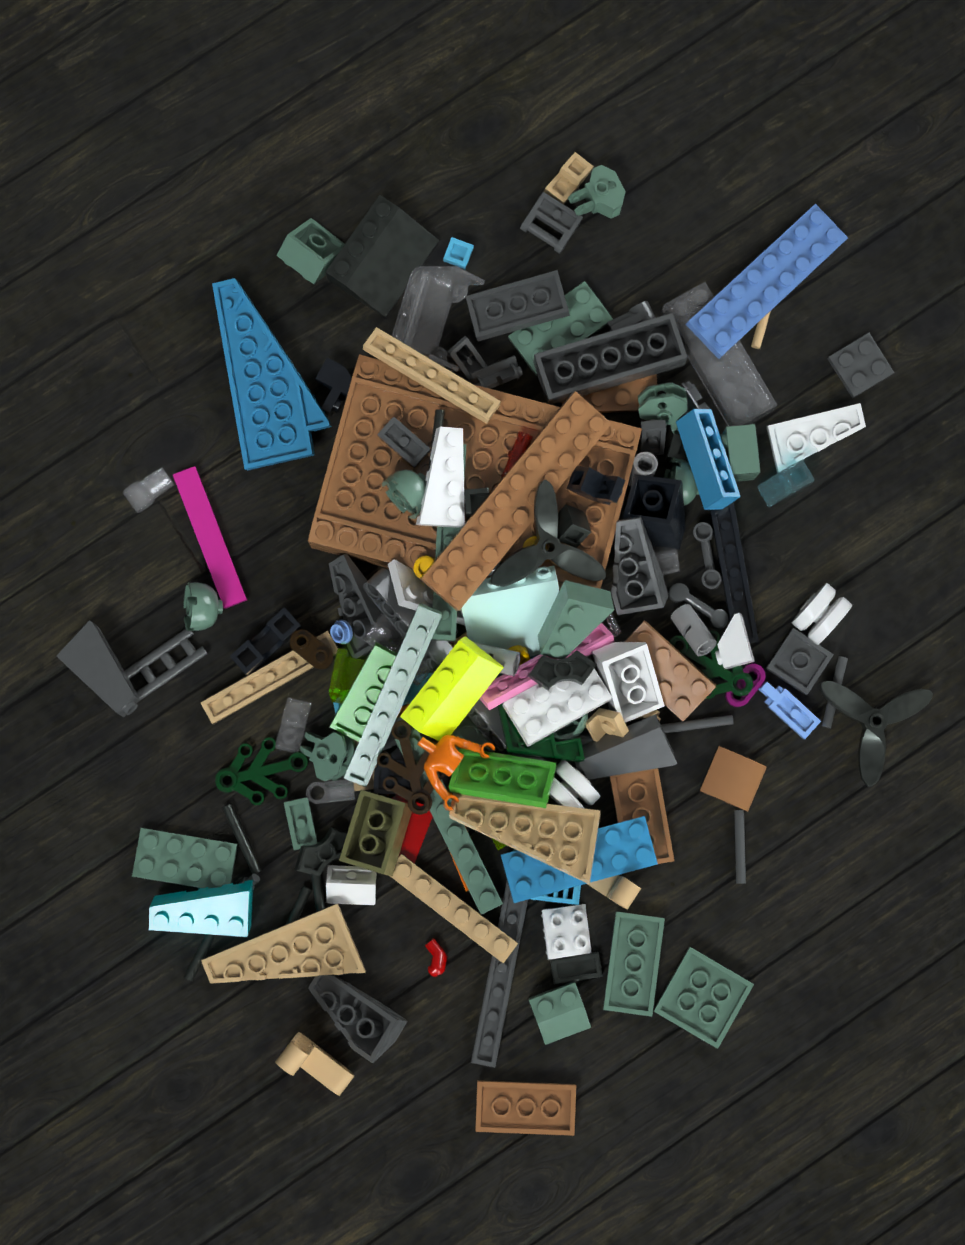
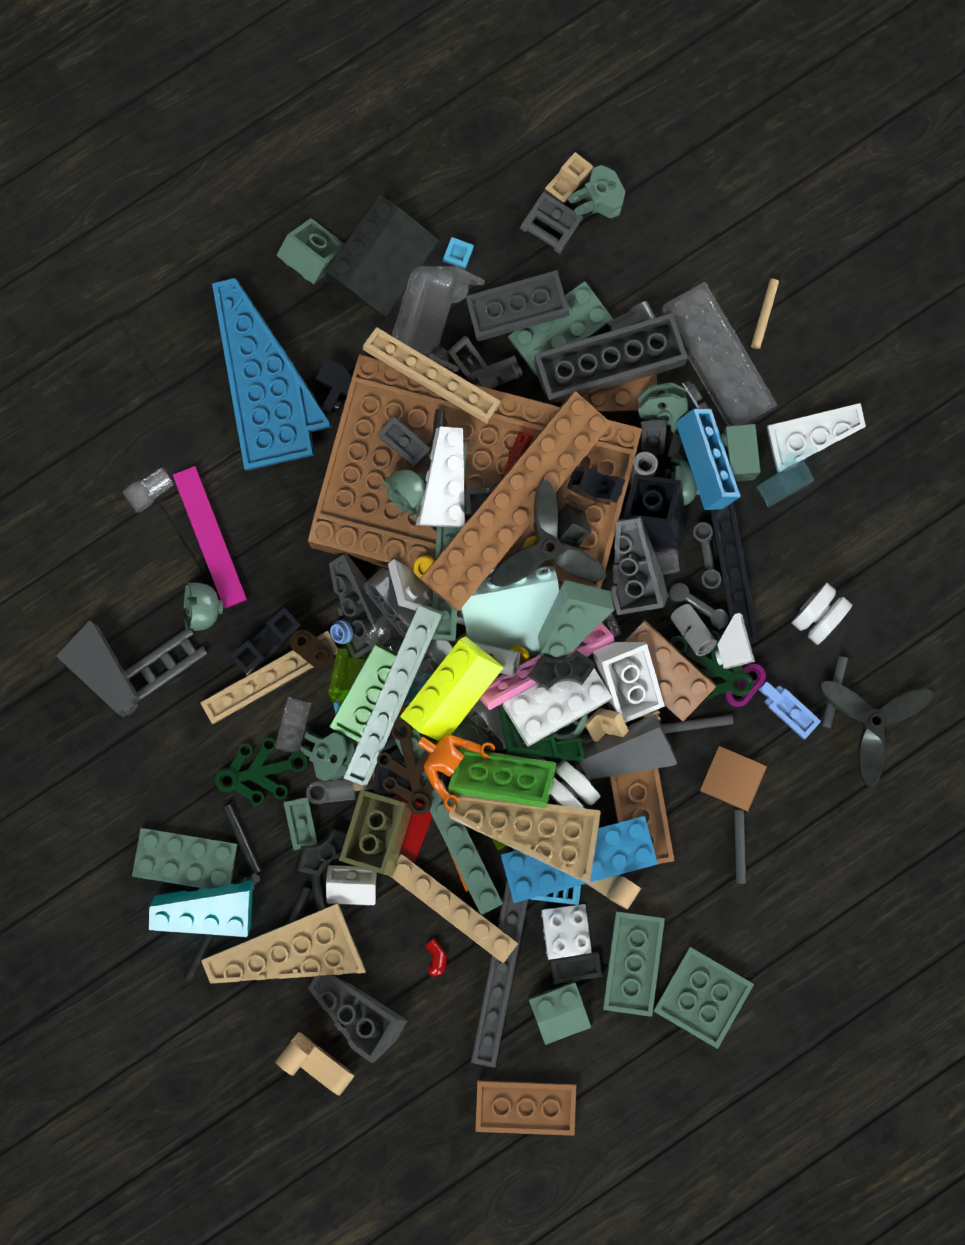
(766, 281): medium blue plate -> none
(799, 661): dark grey plate -> none
(860, 365): dark grey plate -> none

